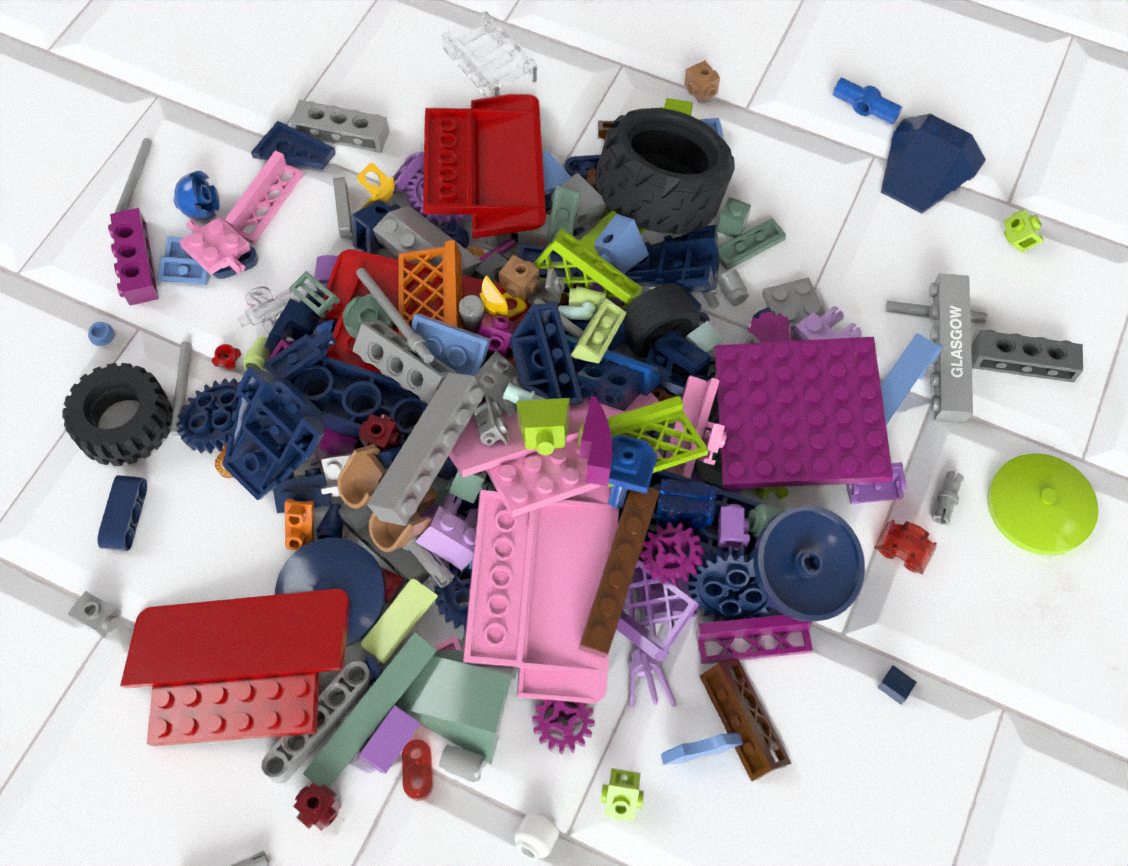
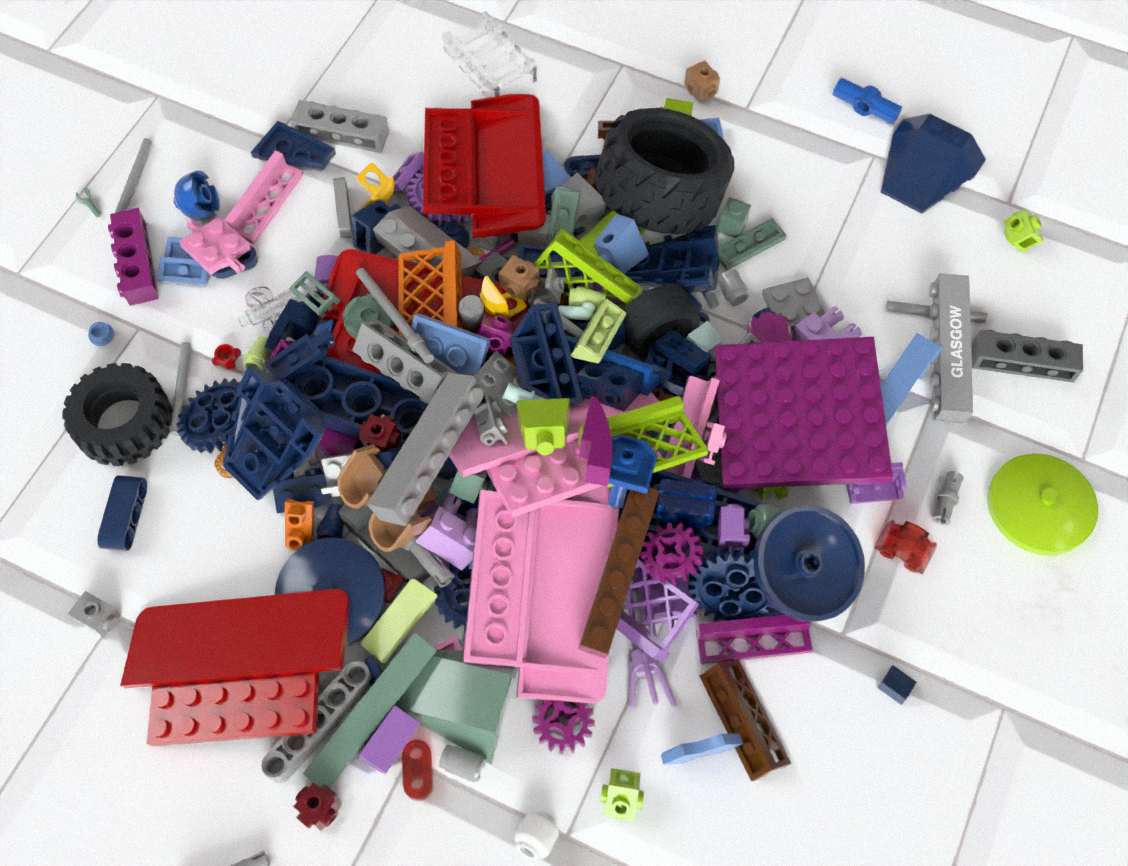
(88, 202): none -> sand green hand

